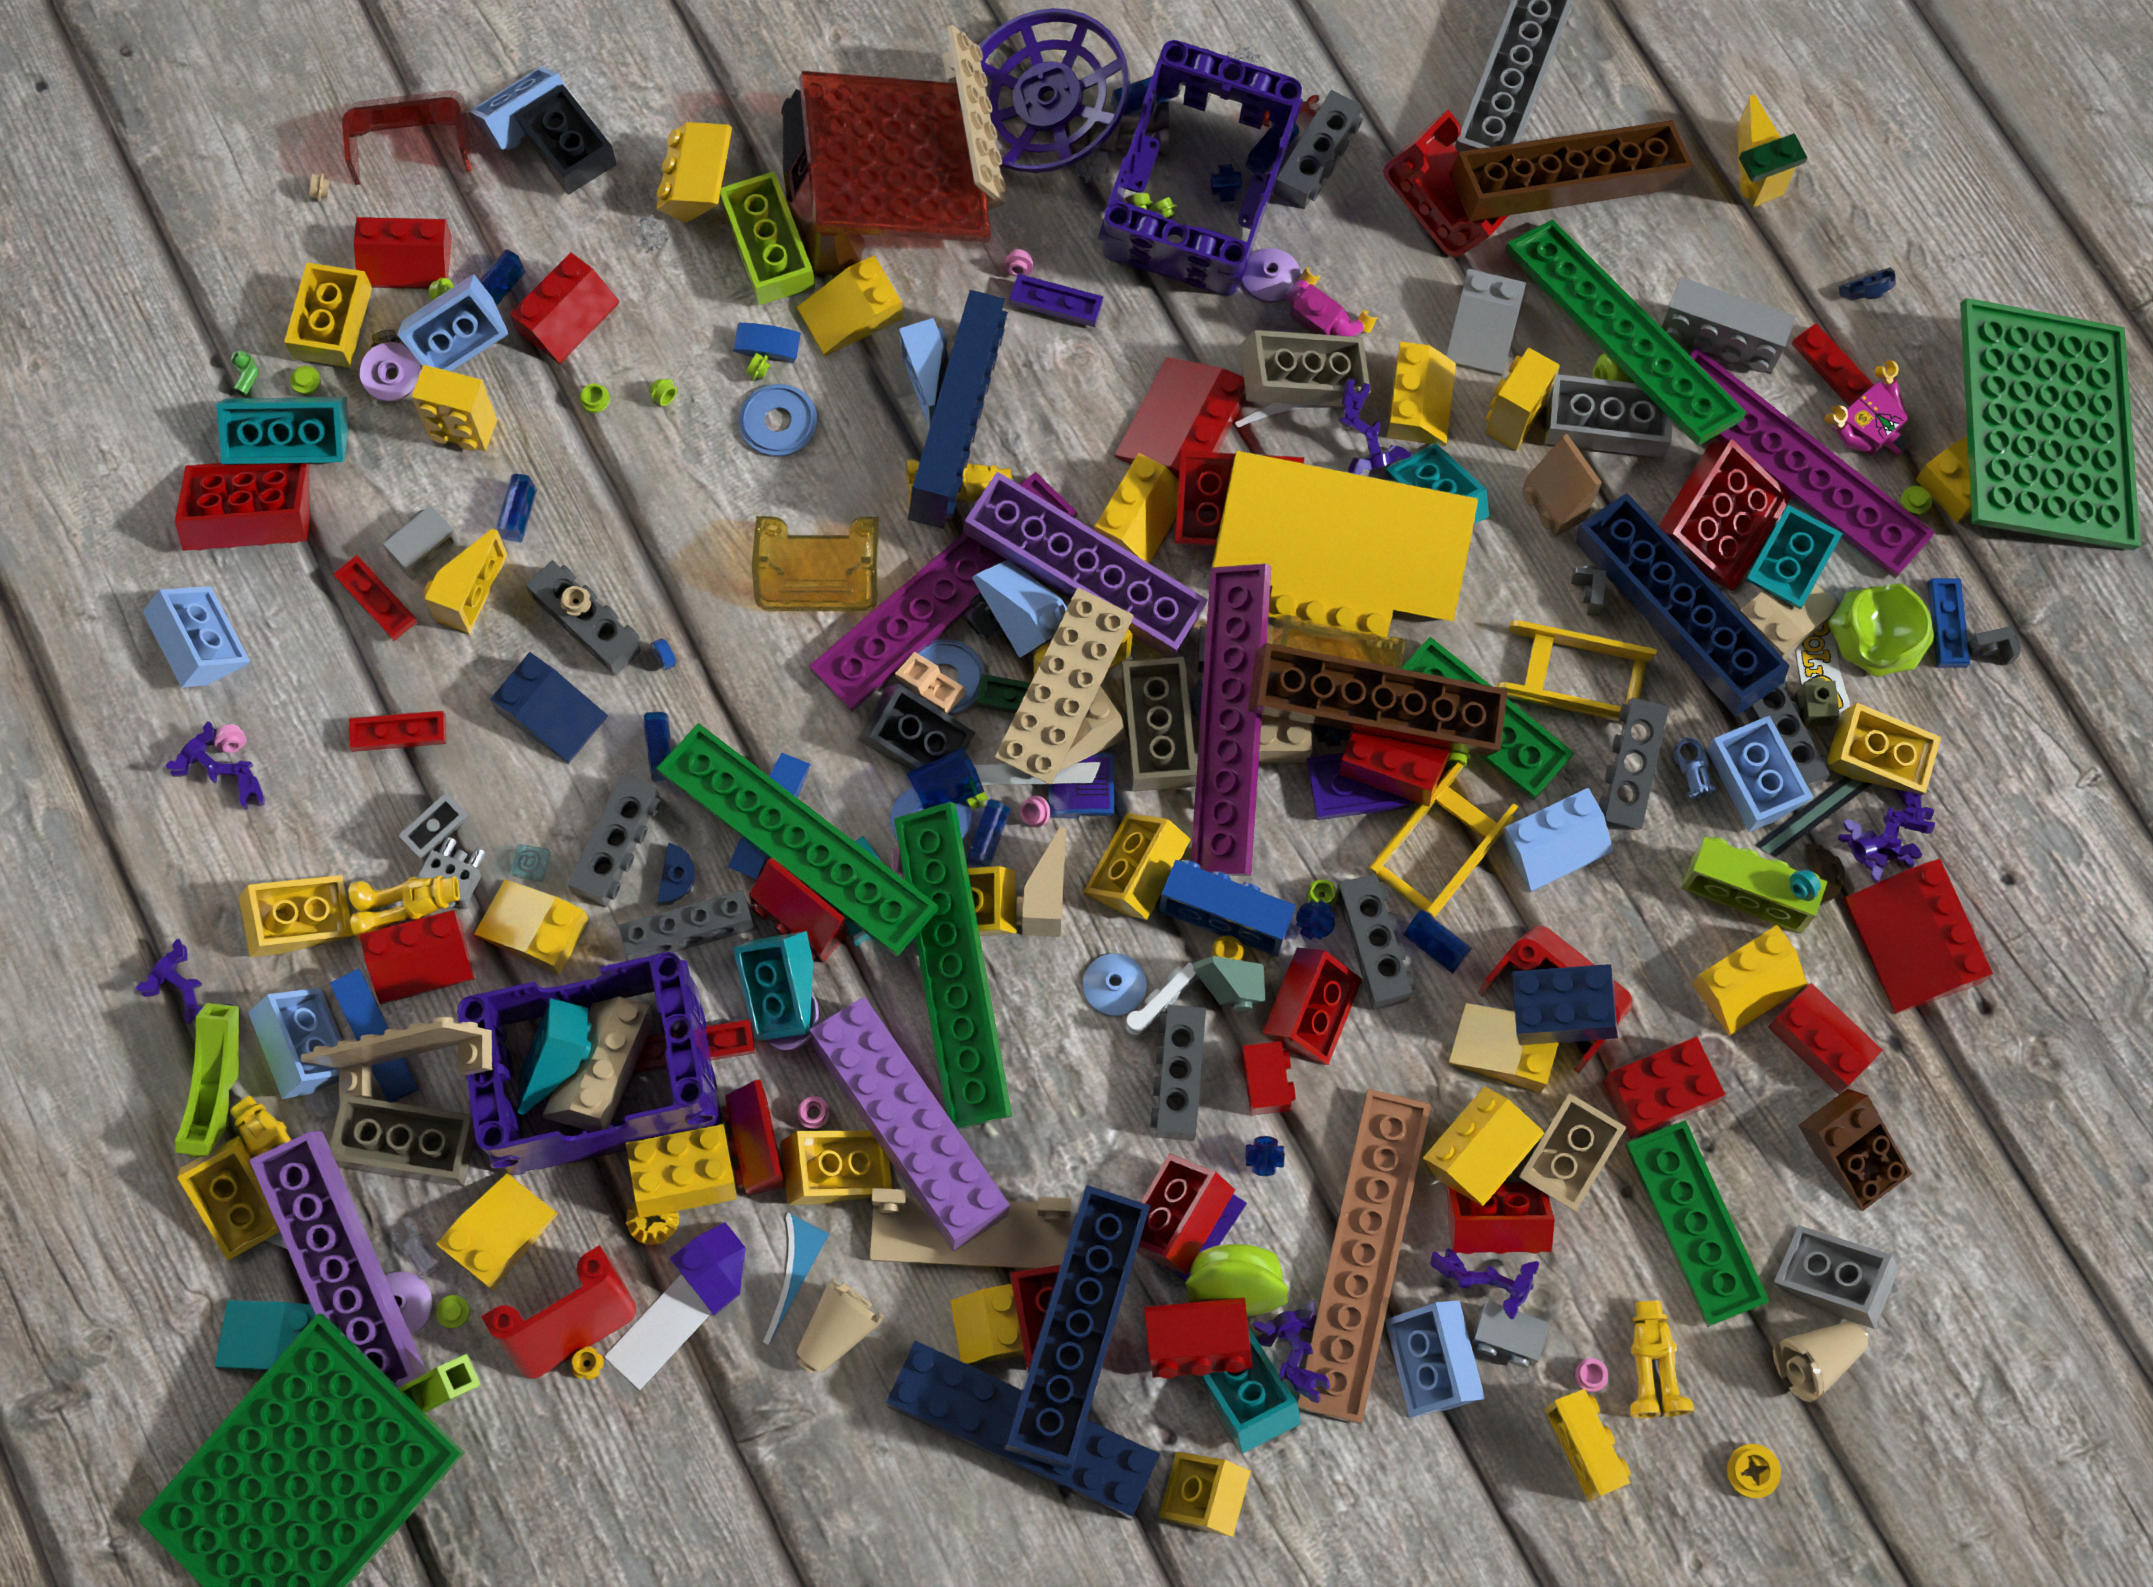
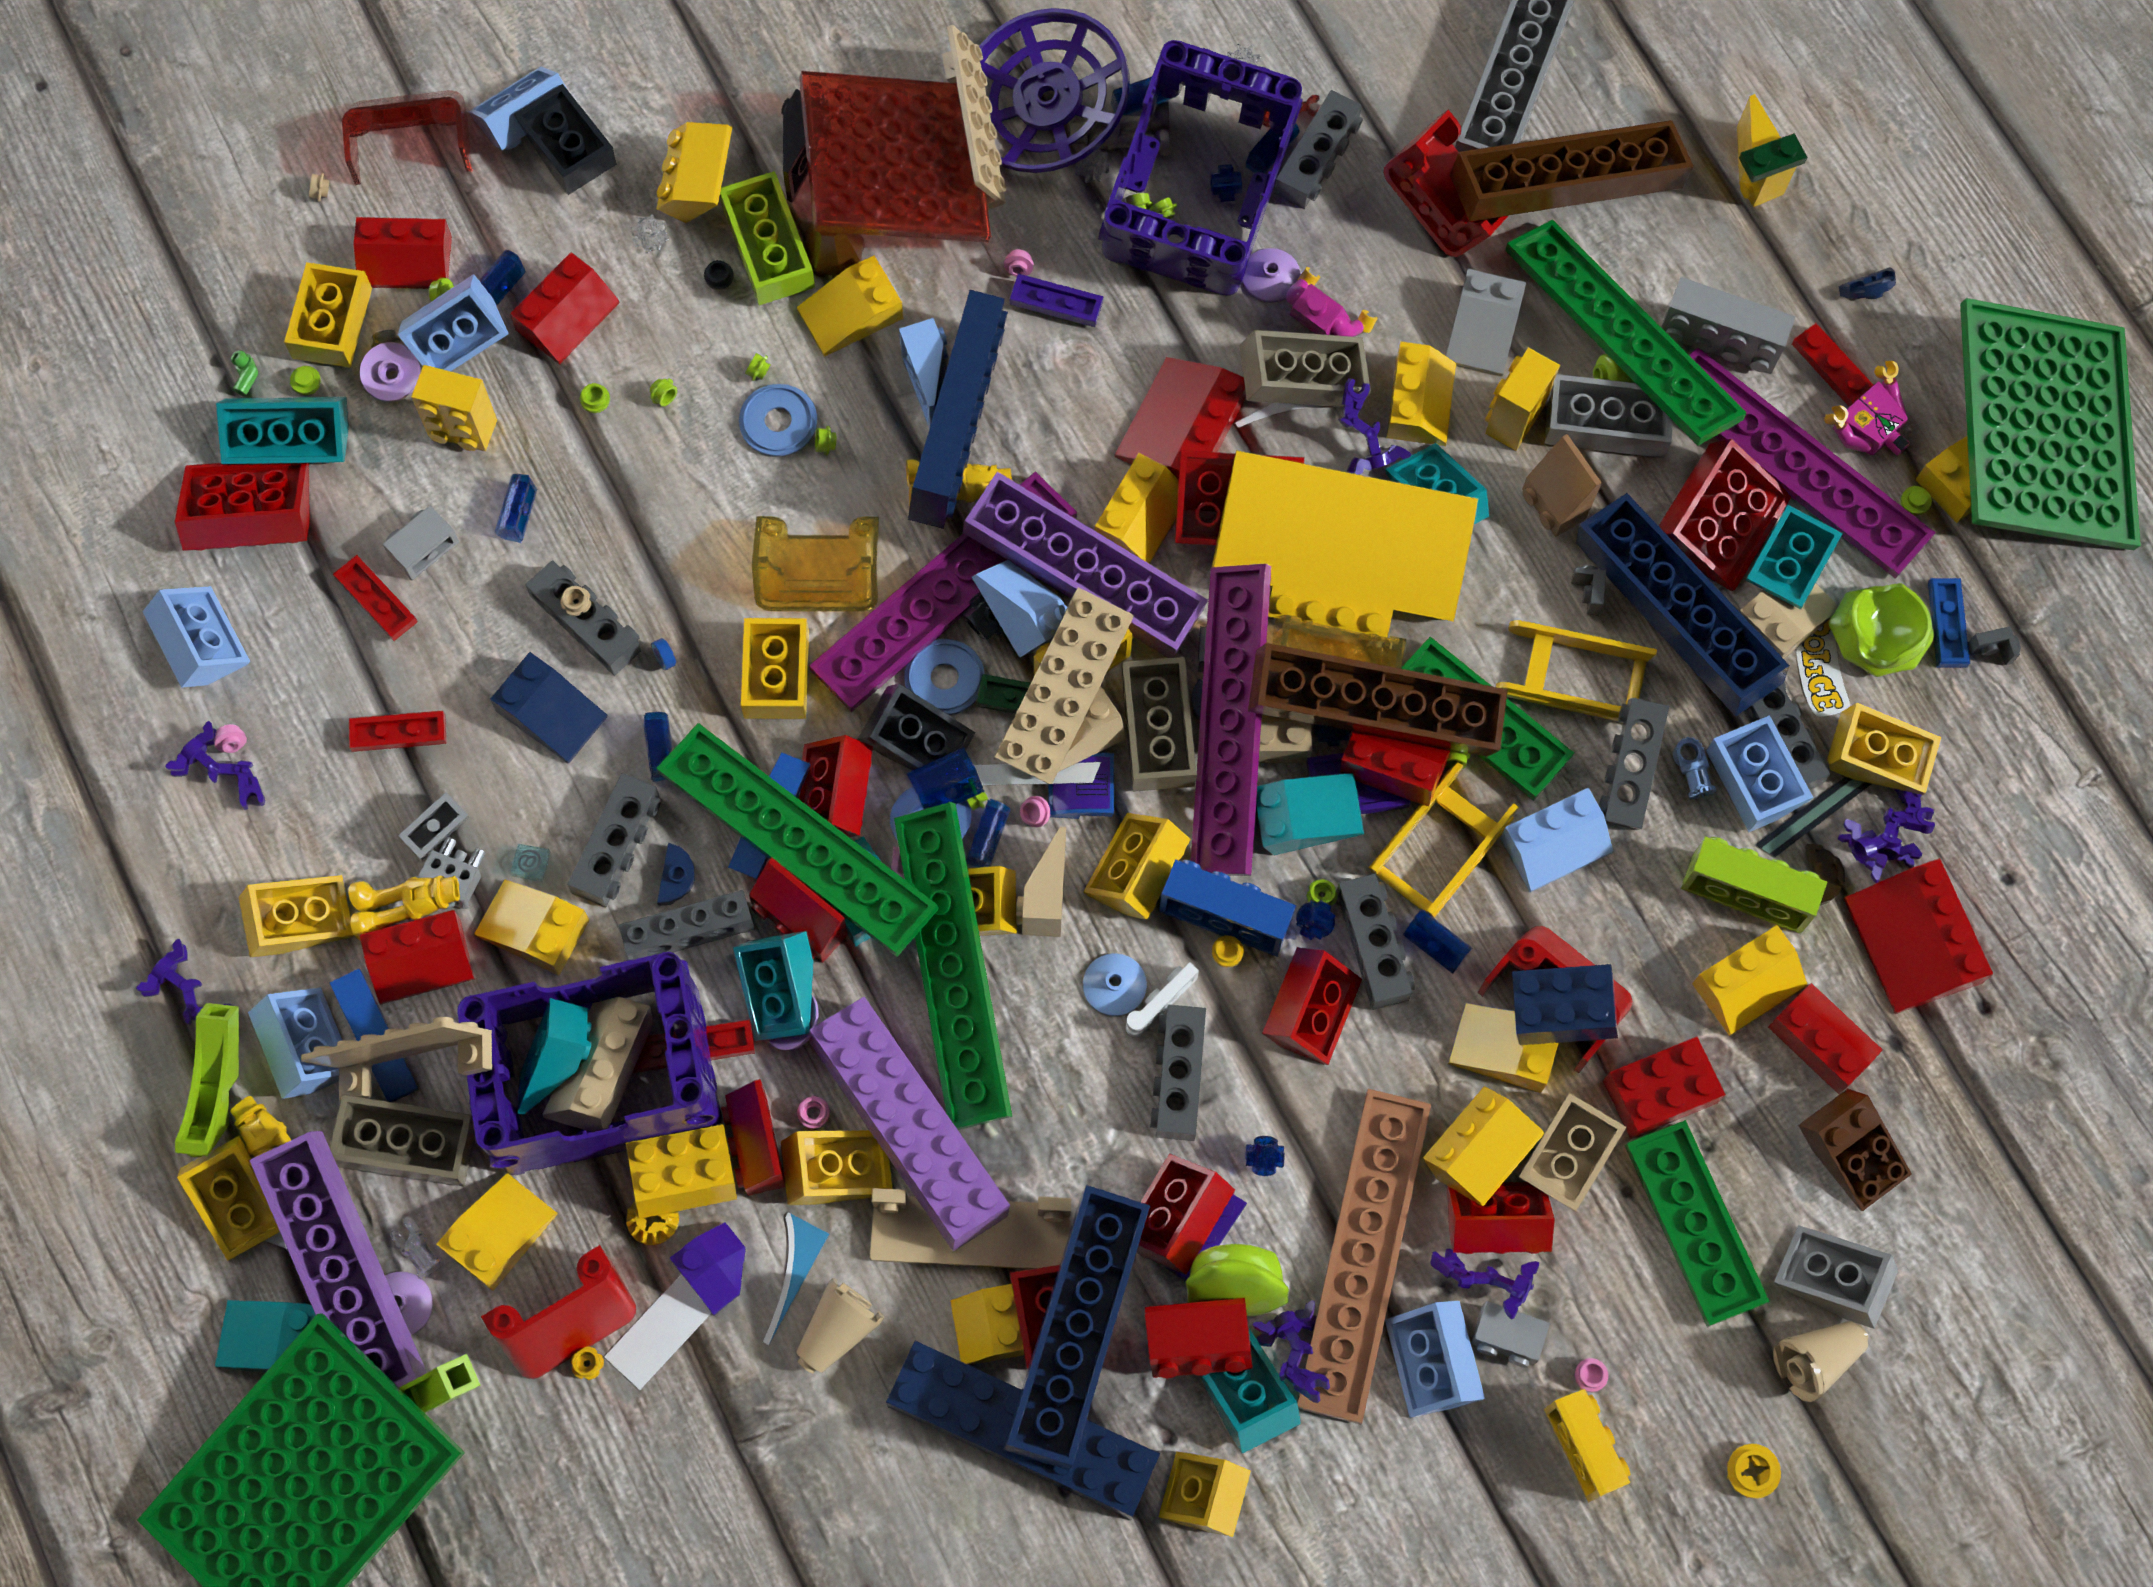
(452, 1312): lime plate -> none
(465, 582): yellow slope -> none
(718, 275): none -> black plate
(766, 340): blue slope -> none
(775, 668): none -> yellow brick
(825, 440): none -> lime plate
(837, 781): none -> red slope
(927, 682): light nougat slope -> none
(1232, 981): sand green slope -> none
(1267, 1078): red brick -> none
(1308, 812): none -> teal slope
(1650, 1342): yellow piece -> none
(1804, 885): teal plate -> none
(1818, 702): olive brick -> none

